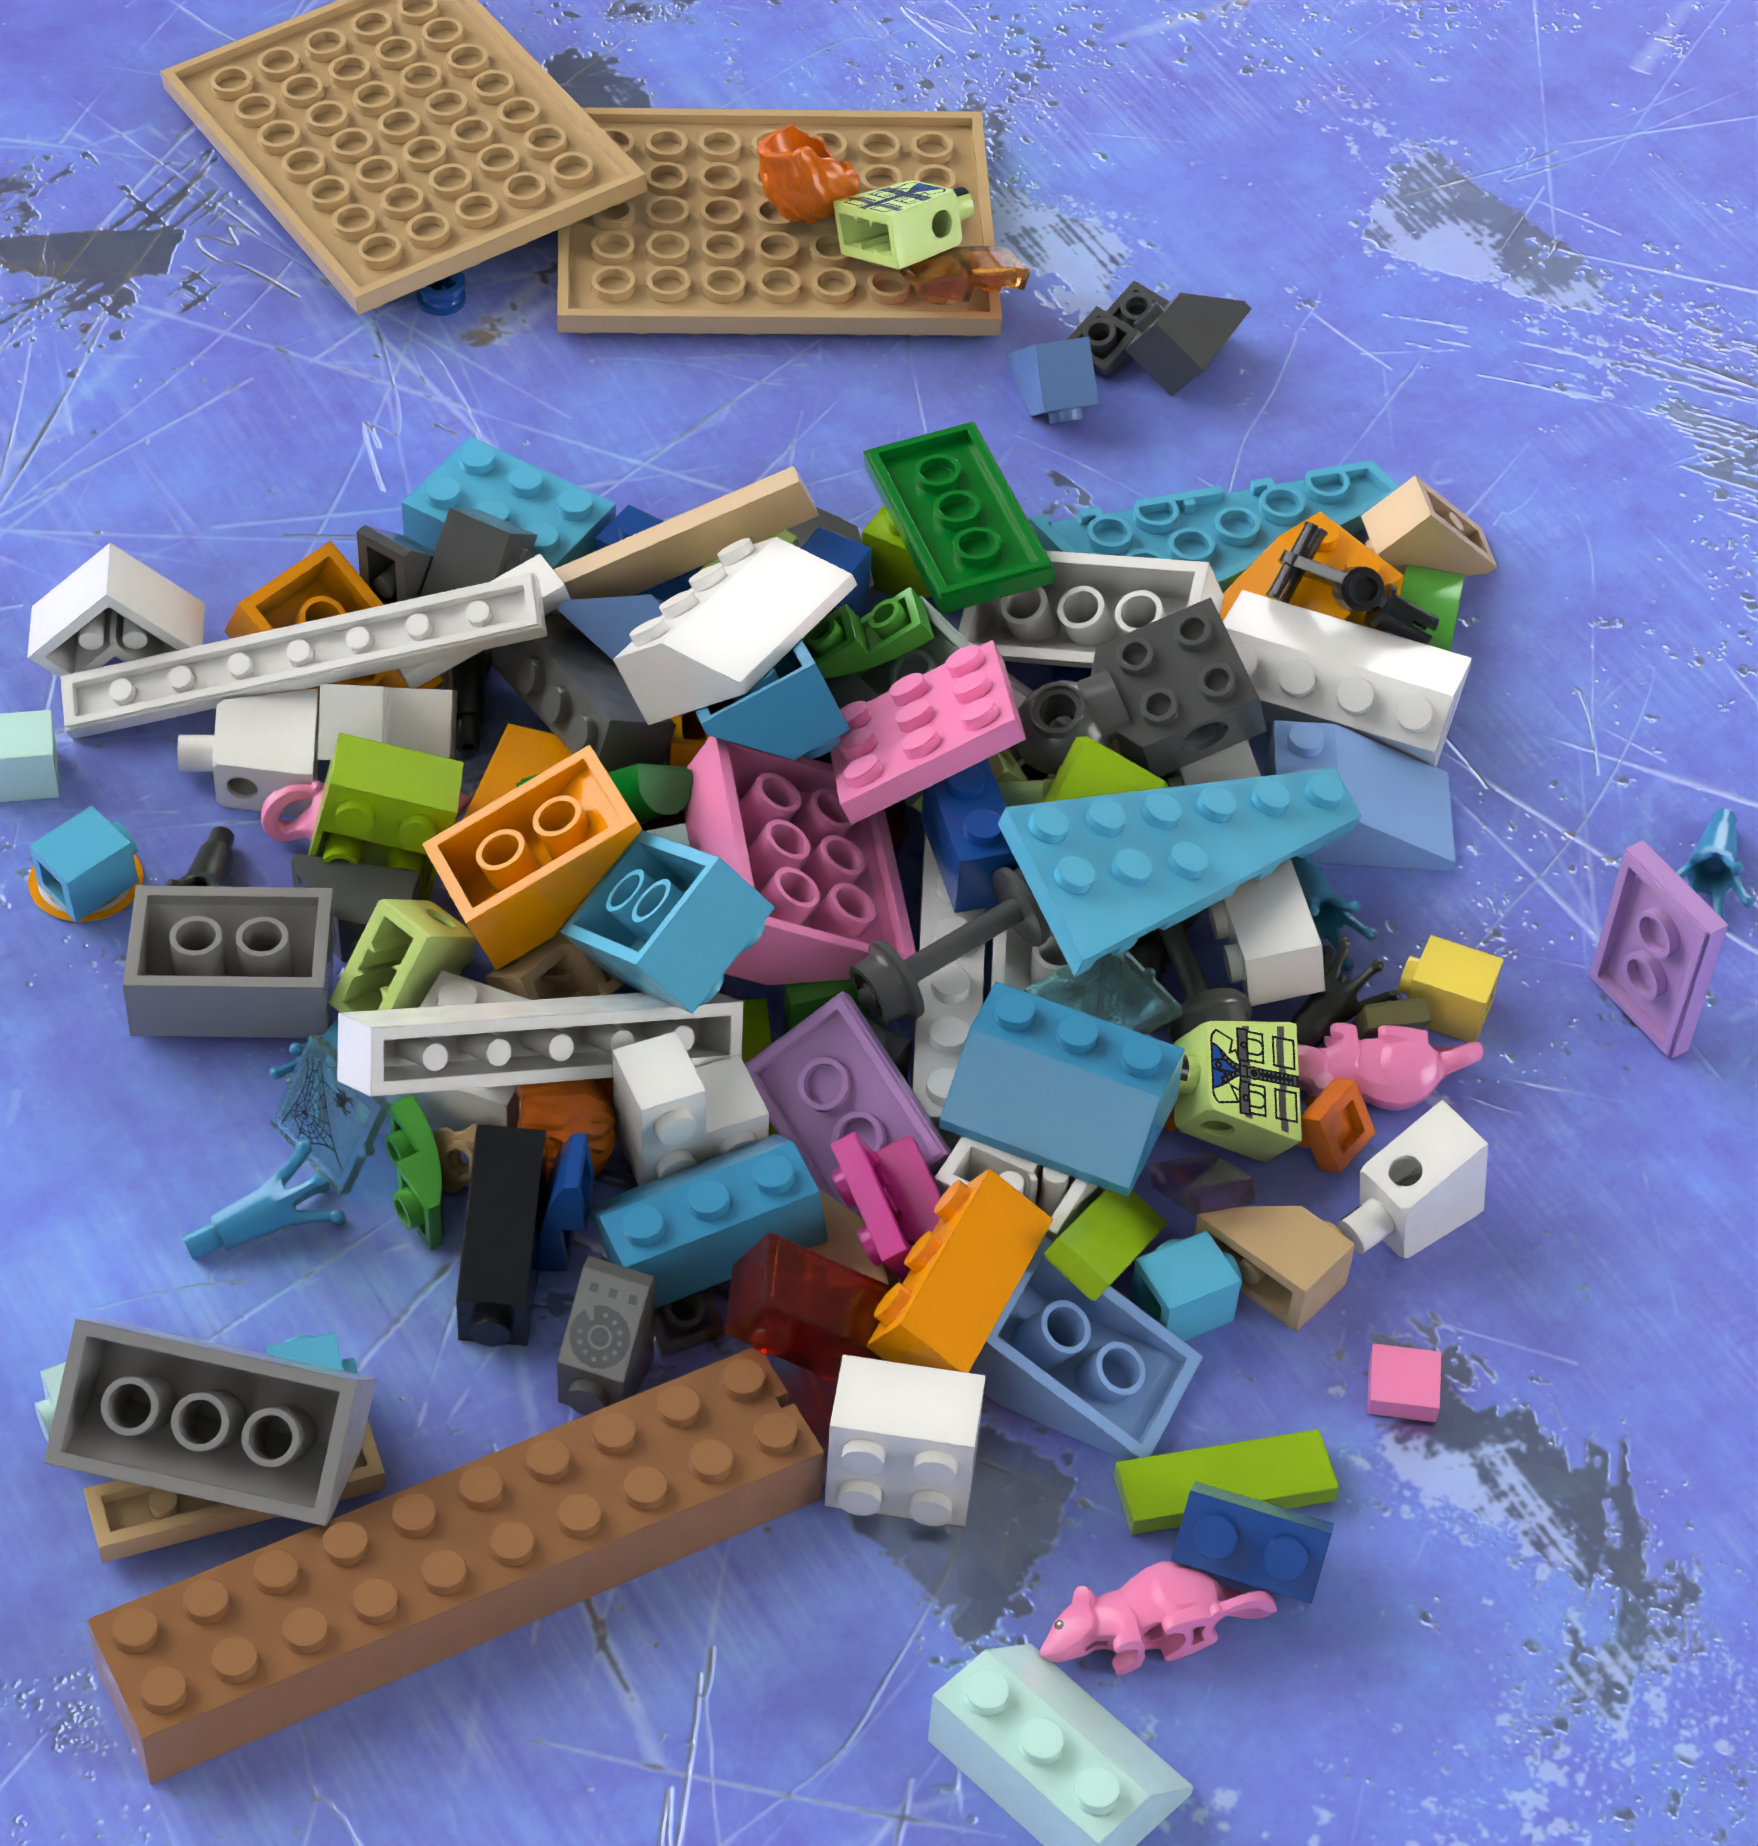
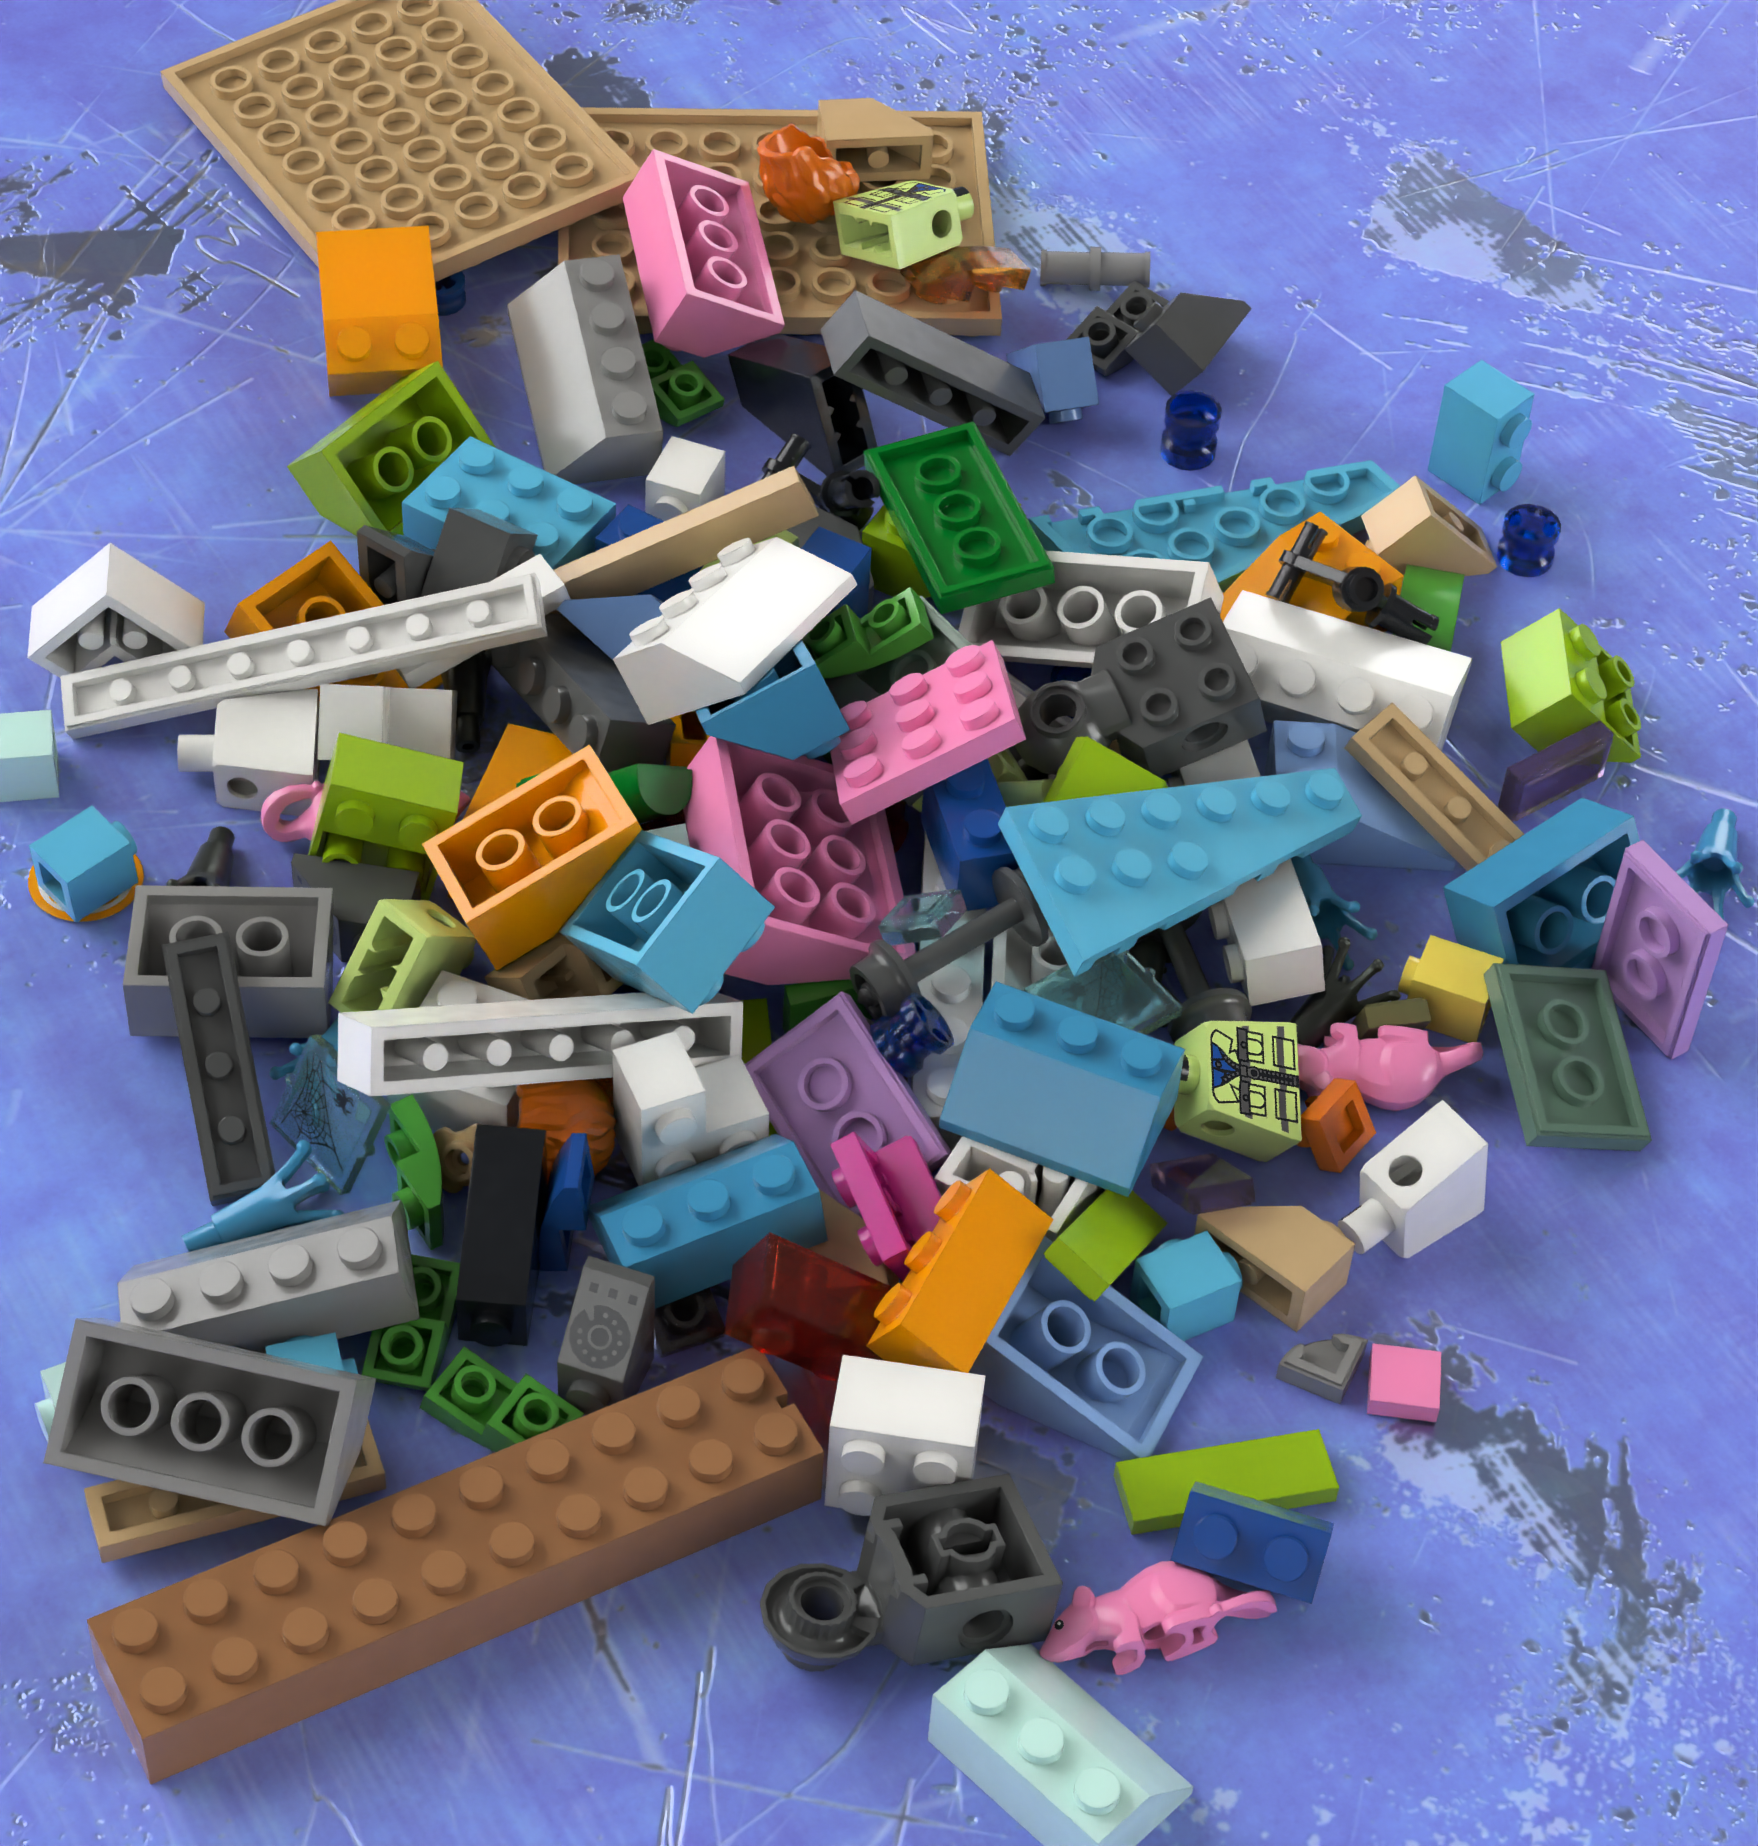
(219, 1066): none -> dark grey tile
(287, 1283): none -> light grey slope
(377, 306): none -> light orange slope
(386, 451): none -> lime slope
(414, 1350): none -> bright green slope
(491, 1406): none -> bright green slope
(586, 373): none -> light grey slope
(679, 389): none -> bright green slope
(684, 478): none -> white brick
(700, 257): none -> bright pink slope
(795, 391): none -> black slope
(841, 493): none -> black pin
(875, 139): none -> tan slope
(911, 1035): none -> clear blue wheel
(923, 917): none -> clear light blue tile
(931, 372): none -> dark grey brick
(933, 1582): none -> dark grey brick
(1094, 268): none -> light grey pin
(1191, 439): none -> clear blue wheel
(1324, 1365): none -> light grey tile
(1432, 788): none -> tan plate
(1481, 432): none -> medium azure brick
(1528, 540): none -> clear blue wheel
(1546, 890): none -> dark azure slope
(1555, 771): none -> clear purple tile
(1565, 682): none -> lime slope
(1566, 1058): none -> sand green tile

